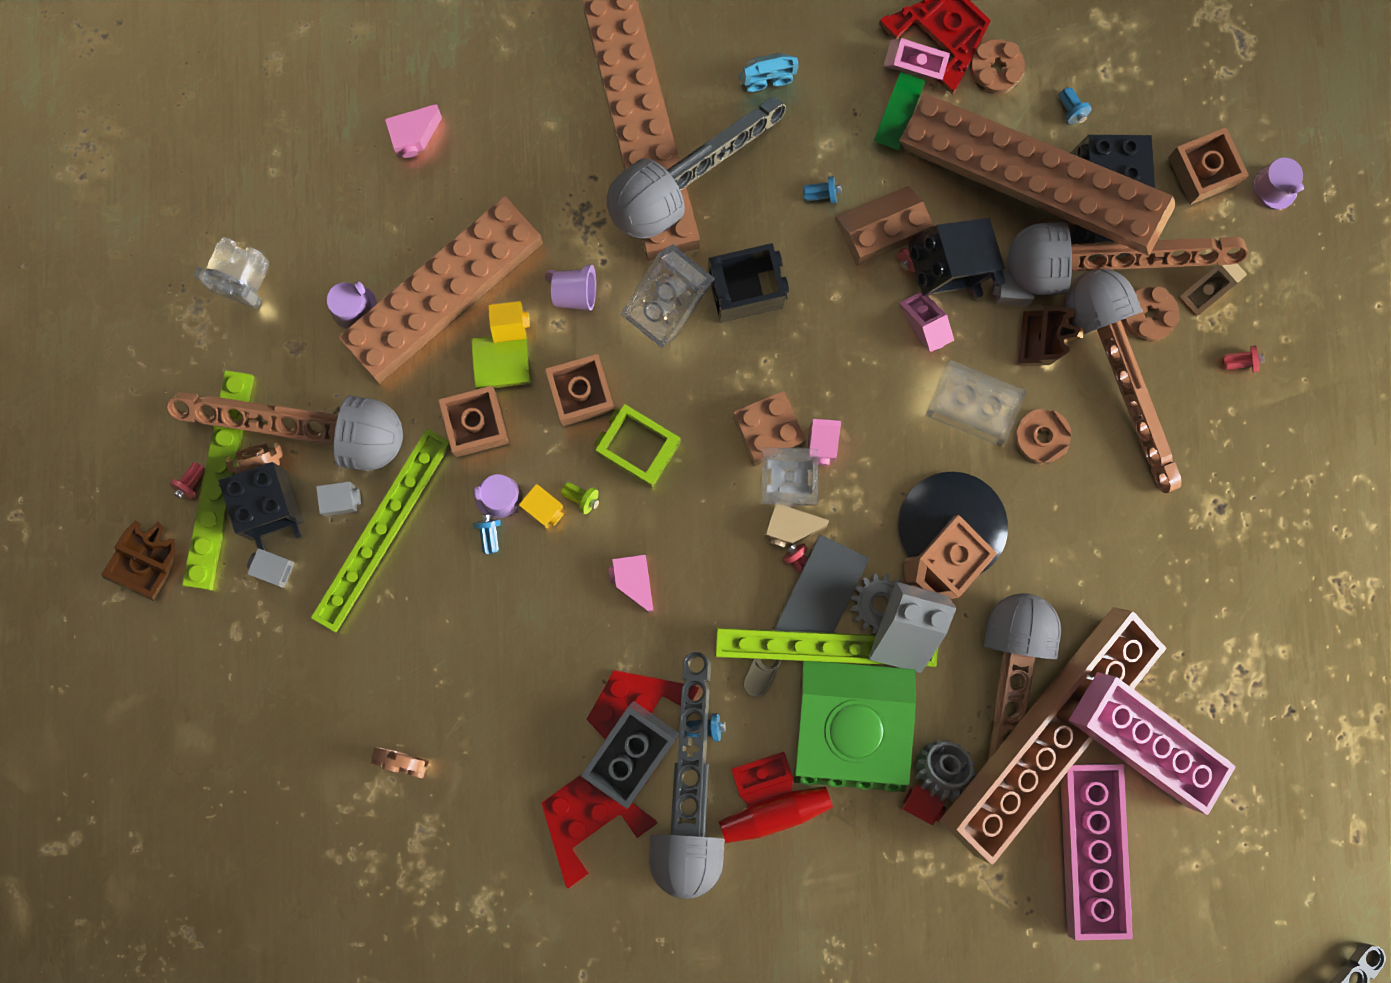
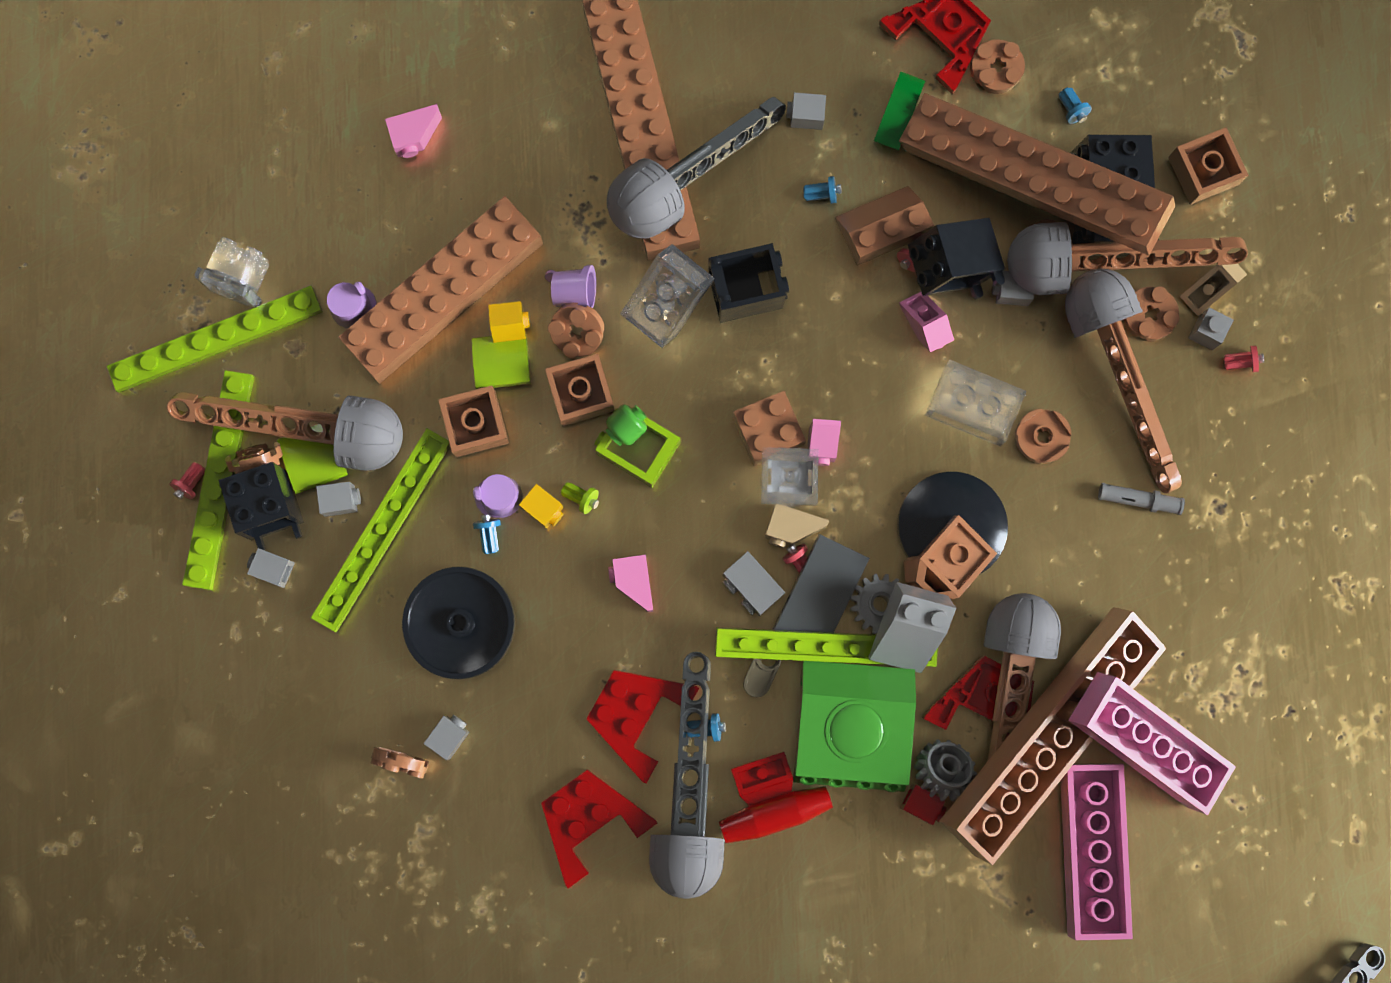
(141, 560): reddish brown plate -> none
(214, 339): none -> lime plate
(309, 462): none -> lime slope
(447, 736): none -> light grey brick
(458, 623): none -> black dish
(579, 316): none -> nougat plate
(626, 425): none -> bright green head
(630, 754): dark grey brick -> none
(752, 584): none -> light grey brick
(774, 66): medium azure slope -> none
(807, 111): none -> light grey brick
(916, 59): bright pink slope -> none
(975, 691): none -> red wing
(1046, 335): reddish brown plate -> none
(1153, 501): none -> light grey pin
(1210, 328): none -> light grey brick
(1278, 183): lavender hat -> none

